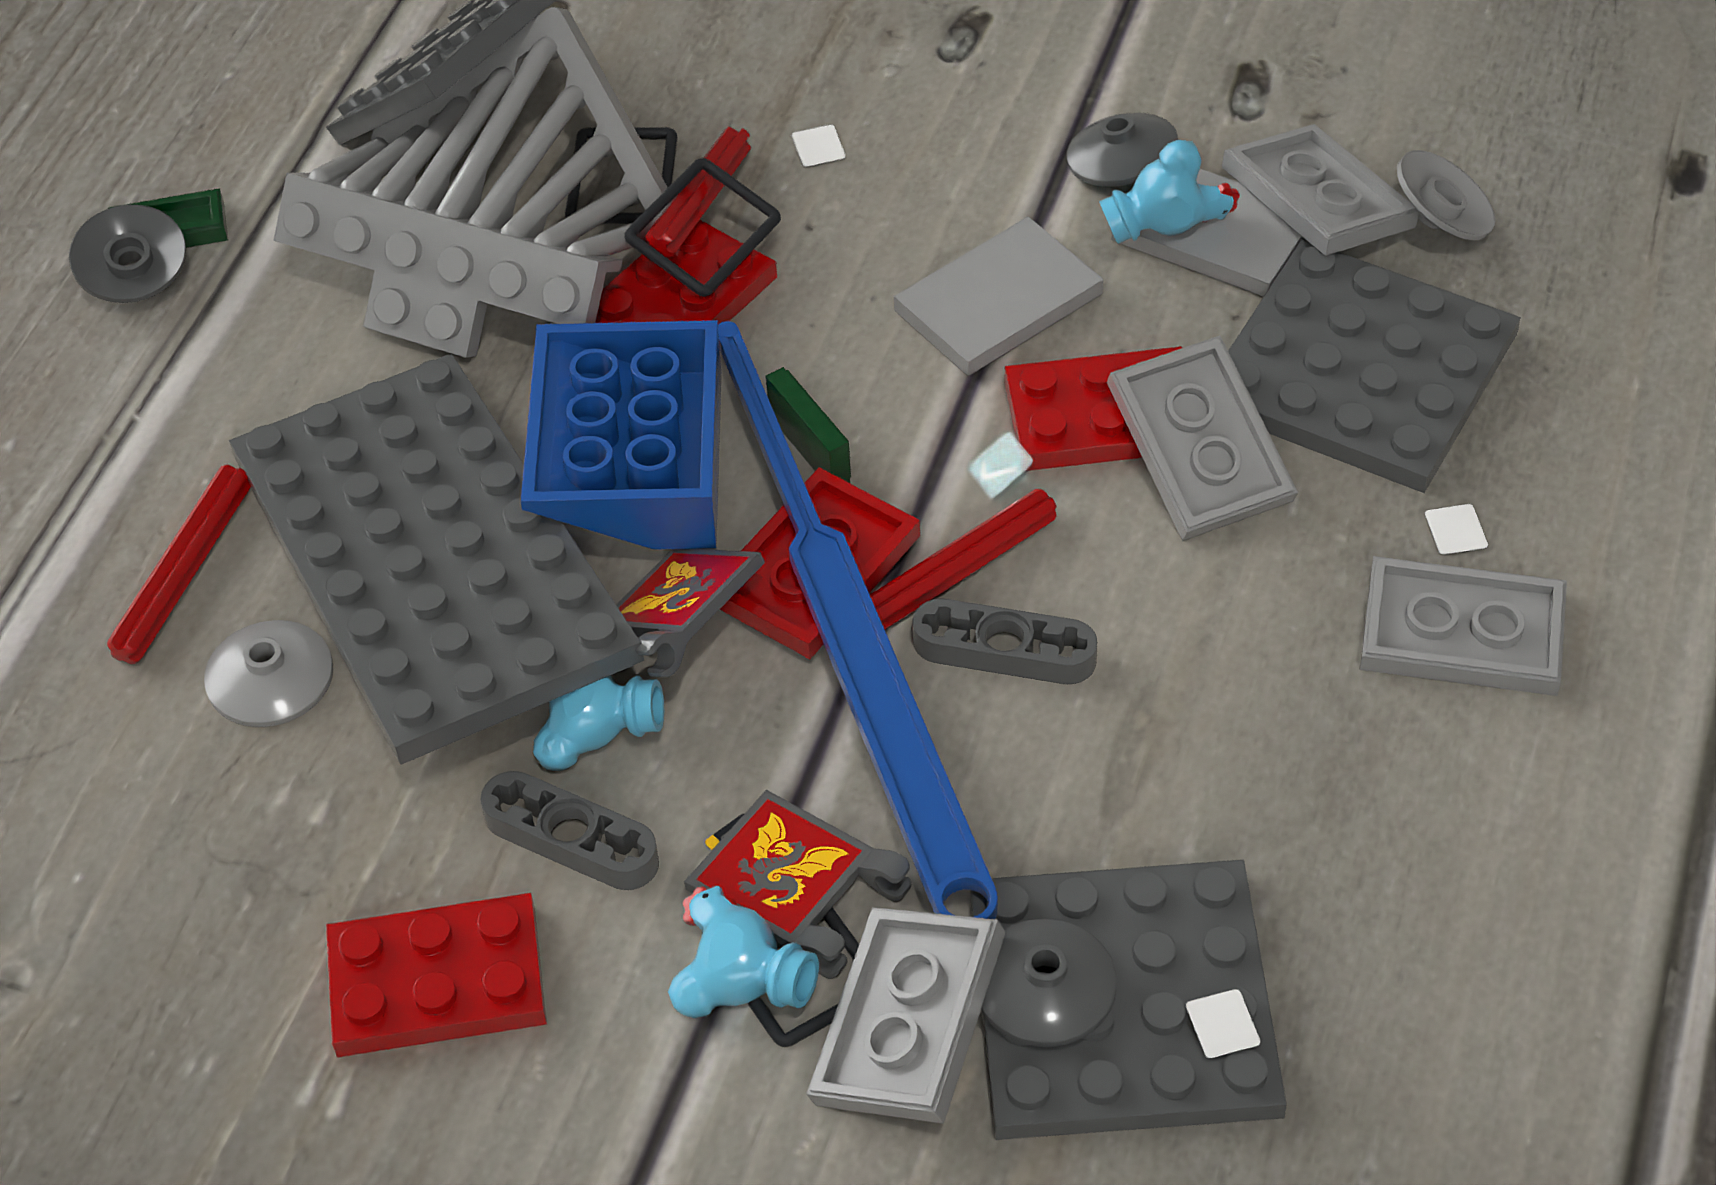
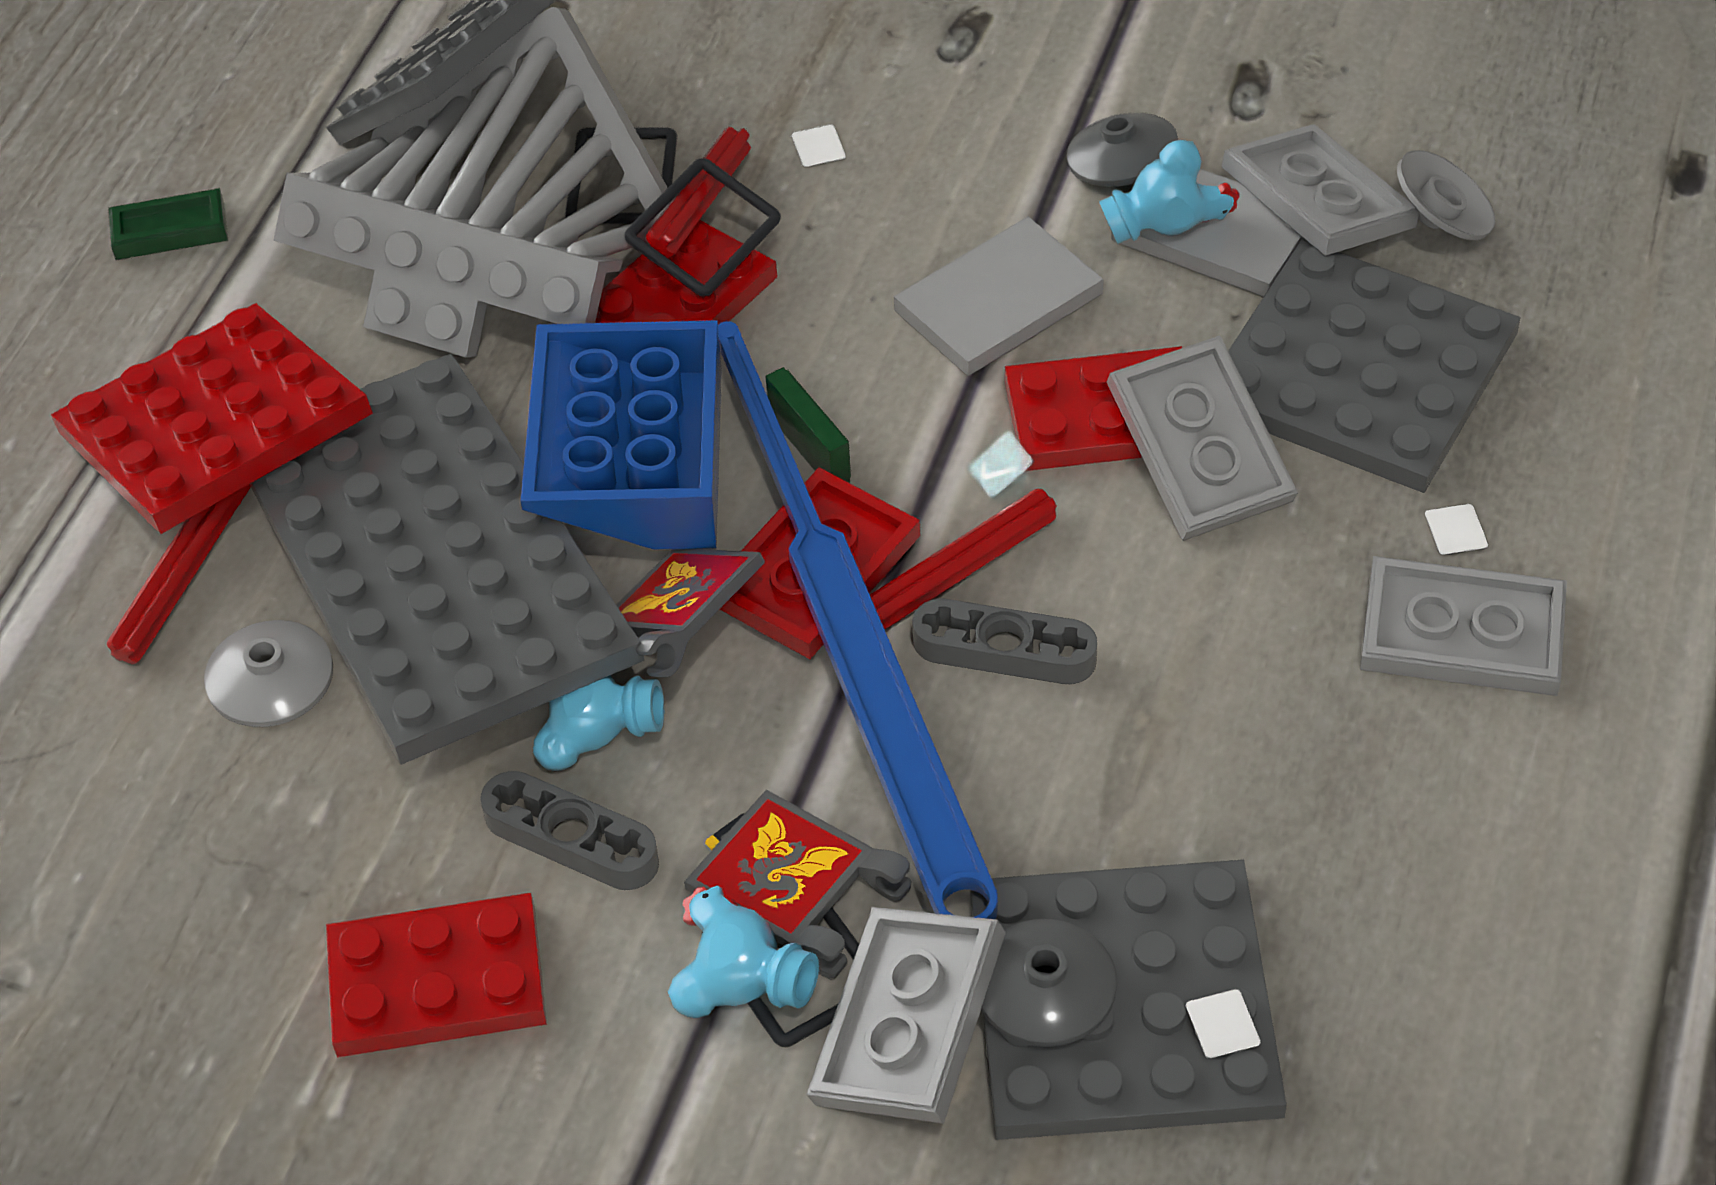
(122, 237): dark grey dish -> none
(210, 416): none -> red plate

